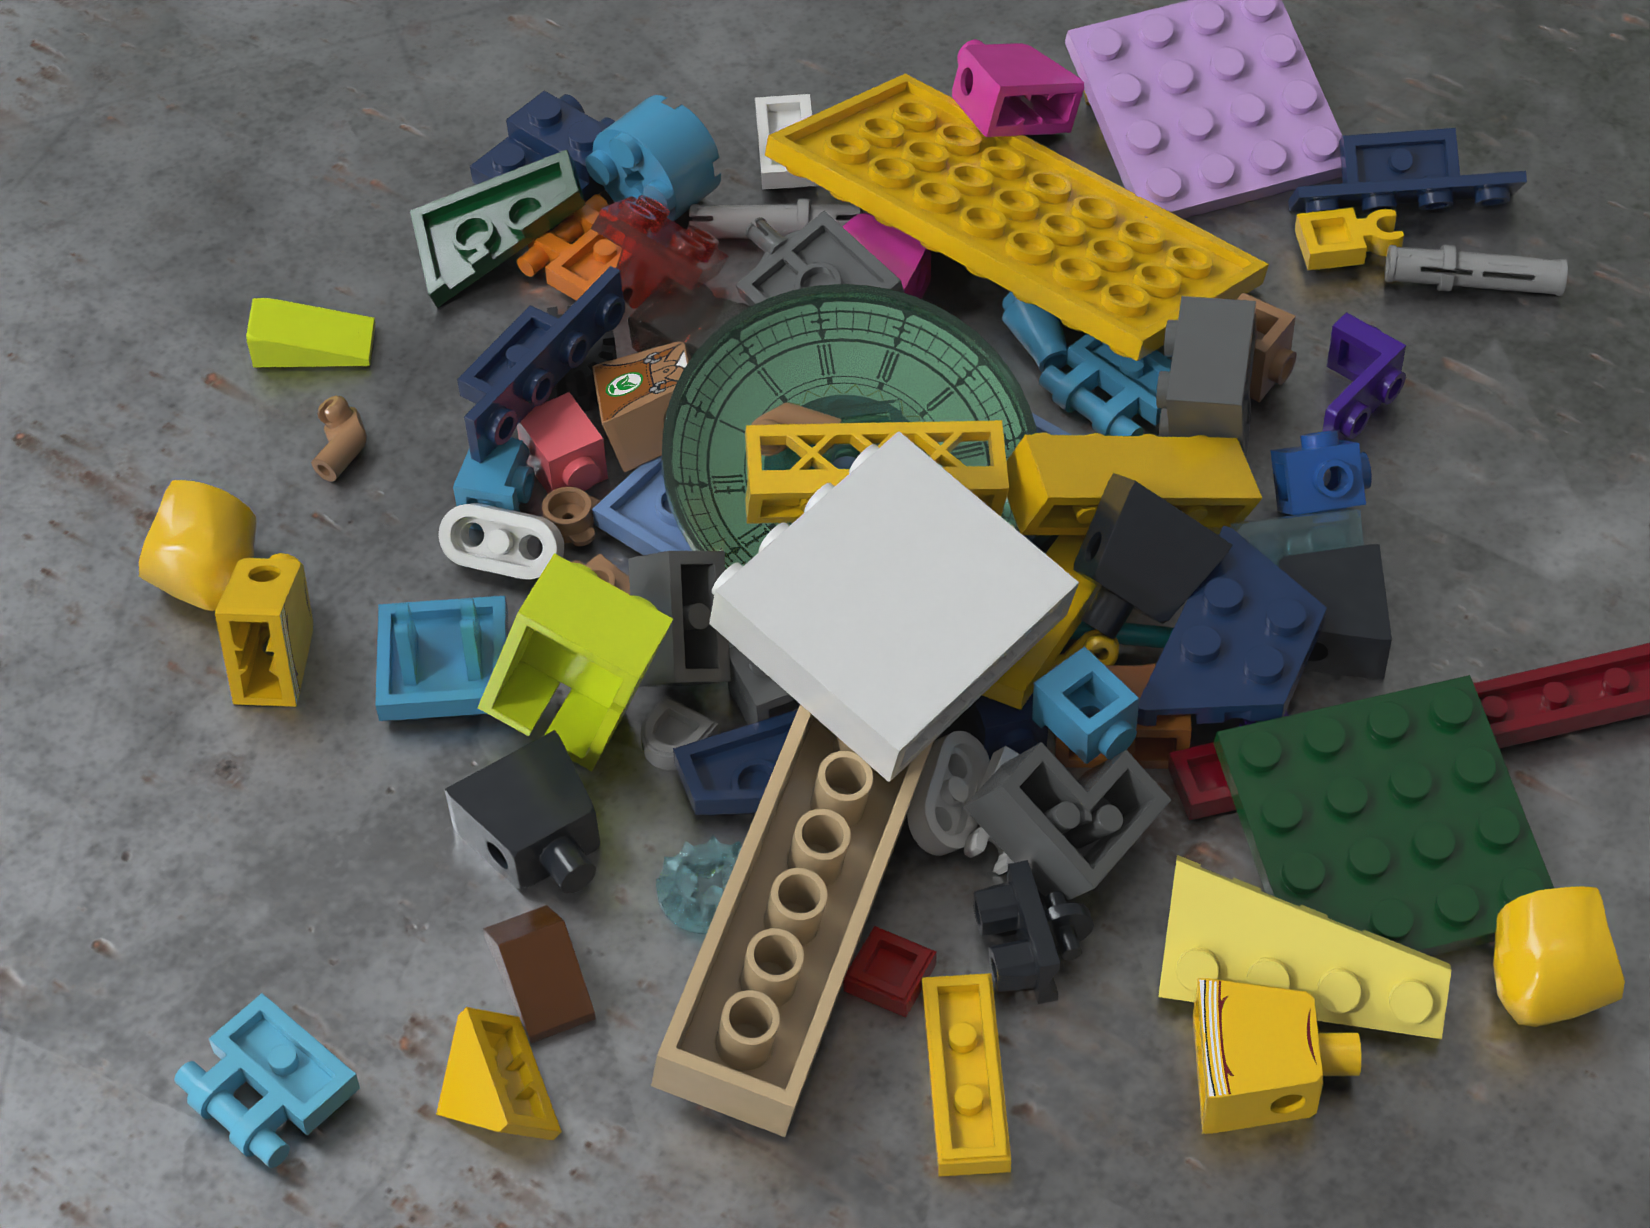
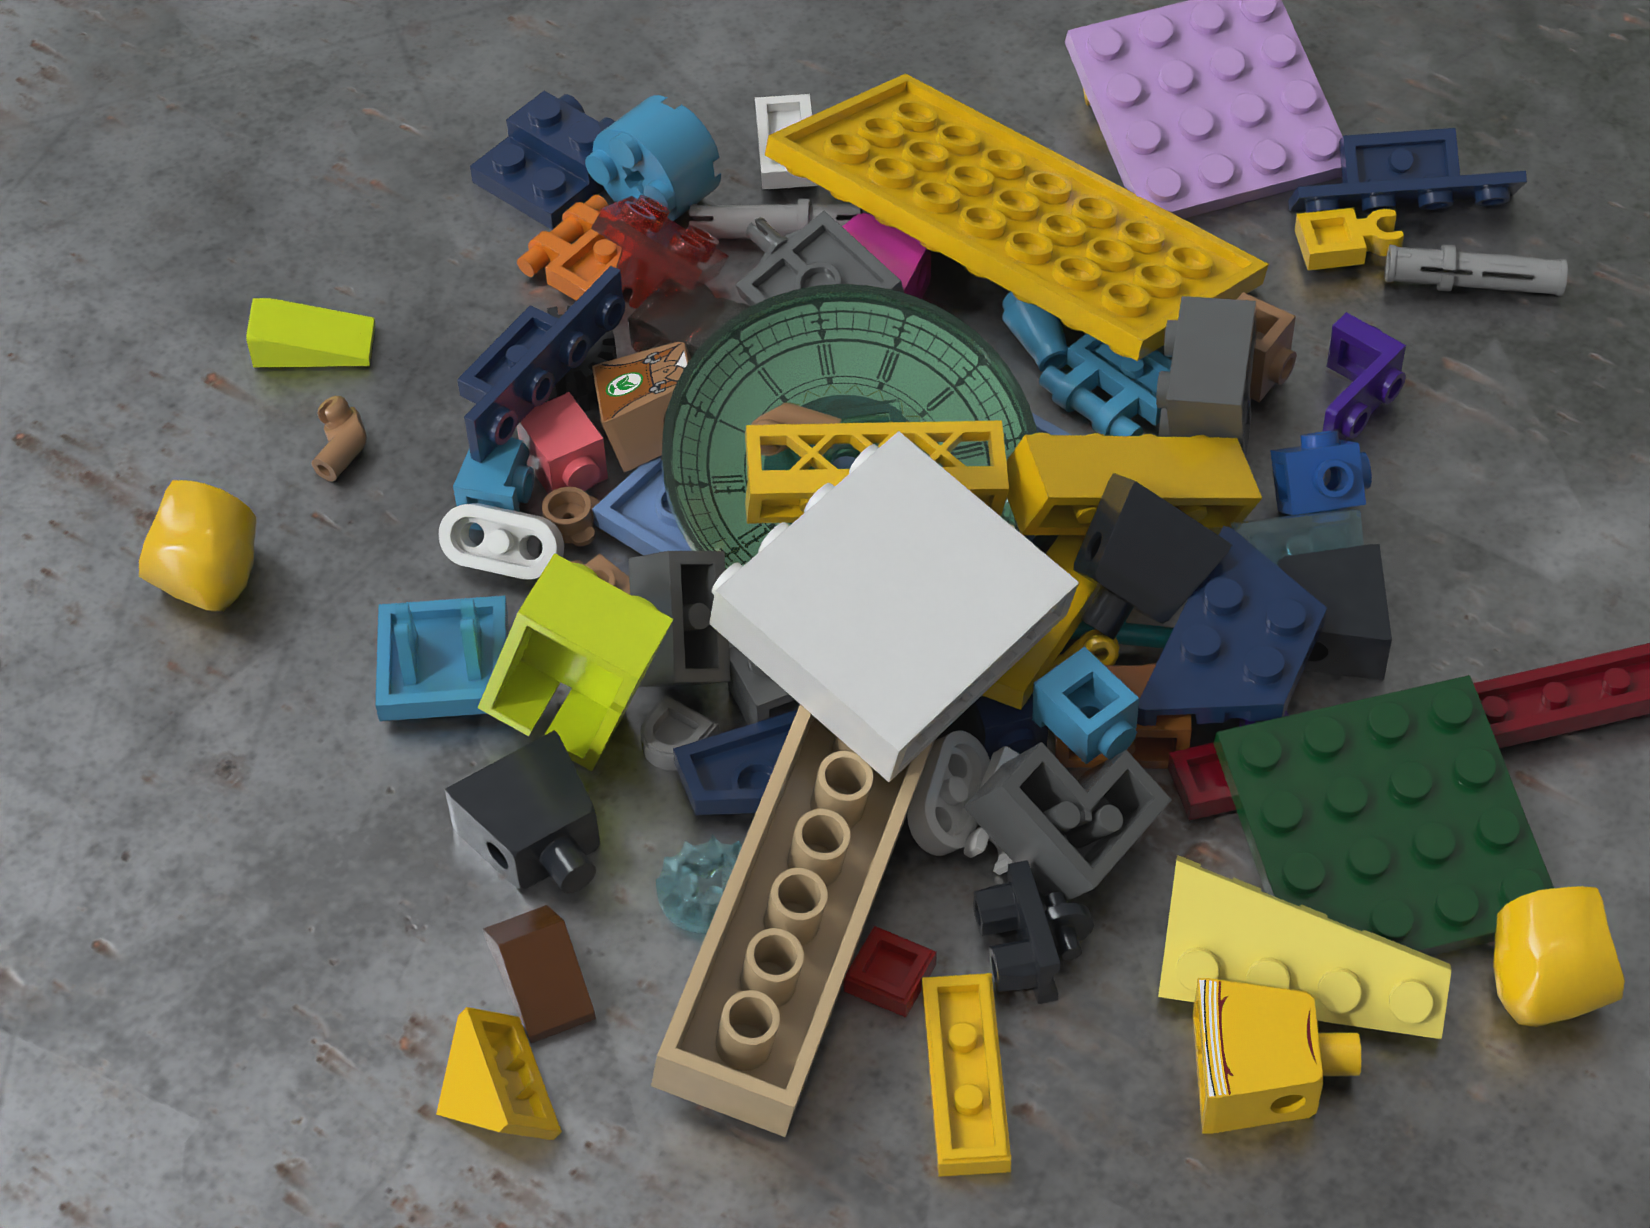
(260, 604): yellow torso -> none
(281, 1063): medium azure plate -> none
(491, 221): wing -> none
(1015, 90): dark pink torso -> none

